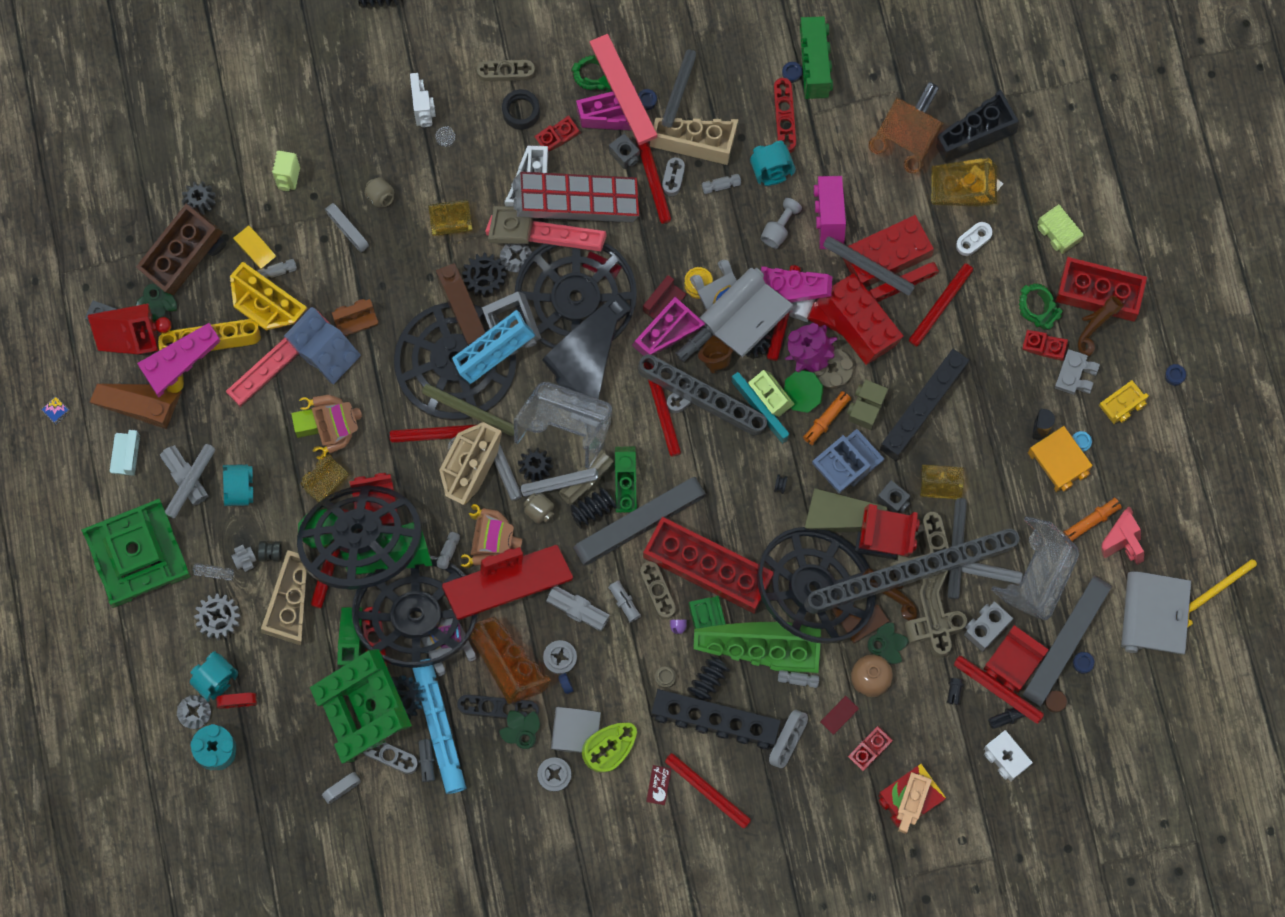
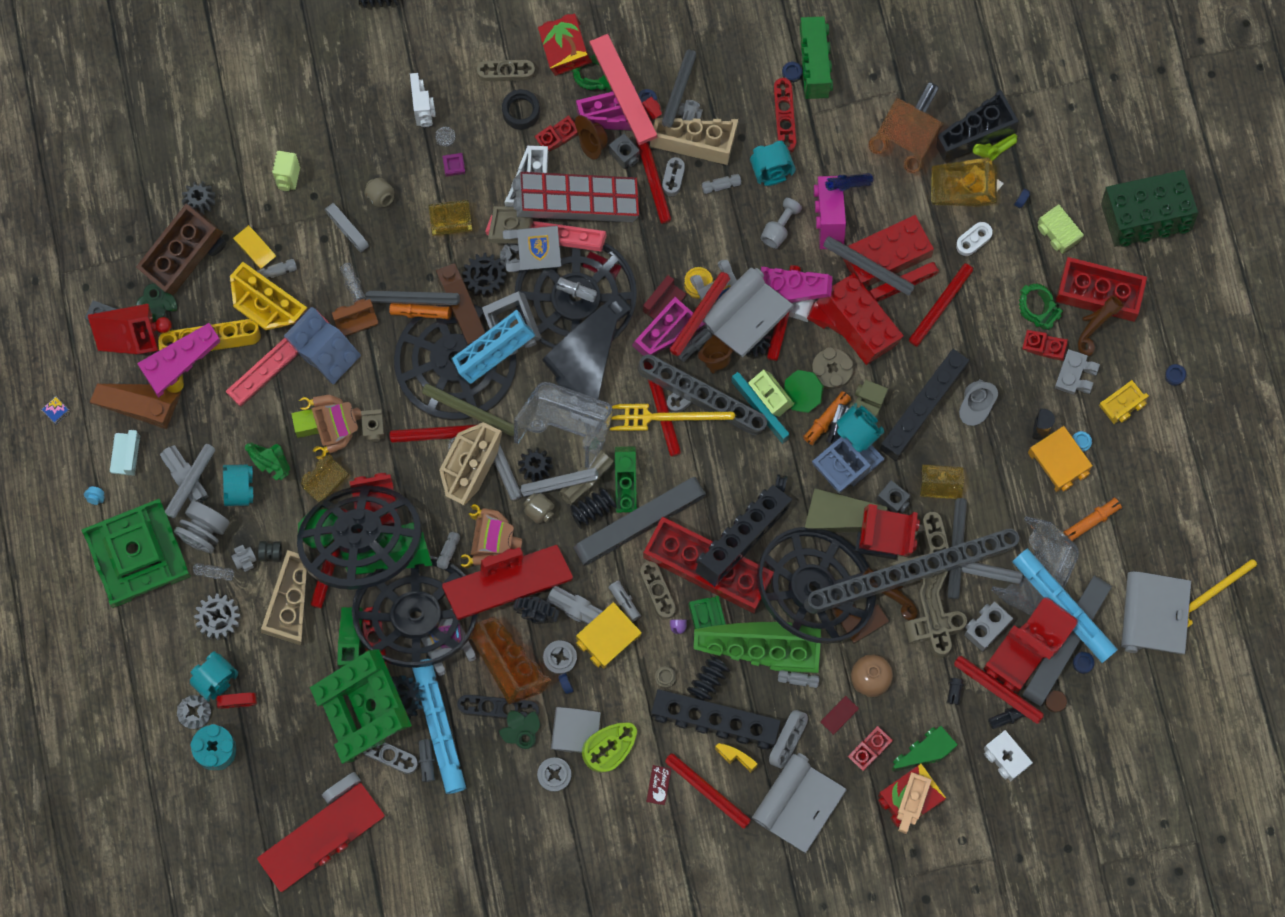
(94, 495): none -> medium azure plate
(202, 525): none -> light grey wheel
(270, 459): none -> green piece
(321, 837): none -> red bracket
(352, 282): none -> clear pin
(371, 417): none -> dark tan brick
(413, 297): none -> dark grey axle
(417, 310): none -> orange pin
(453, 164): none -> magenta tile
(536, 247): none -> light grey flag
(536, 610): none -> black gear
(564, 44): none -> red panel
(576, 289): none -> light grey axle
(591, 136): none -> reddish brown piece
(607, 635): none -> yellow panel
(647, 417): none -> yellow piece
(652, 108): none -> red slope
(690, 110): none -> light grey gear
(700, 313): none -> red axle
(715, 570): none -> black brick
(730, 754): none -> yellow slope
(794, 802): none -> light grey door
(810, 347): magenta brick -> none
(841, 409): none -> black axle
(845, 182): none -> clear blue pin
(859, 427): none -> teal brick
(890, 643): dark green plate -> none
(929, 751): none -> green slope
(977, 402): none -> light grey piece
(988, 150): none -> lime piece
(1023, 196): none -> dark blue tile
(1047, 628): none -> red bracket
(1050, 588): none -> medium azure piece
(1124, 535): coral piece -> none
(1149, 208): none -> dark green brick

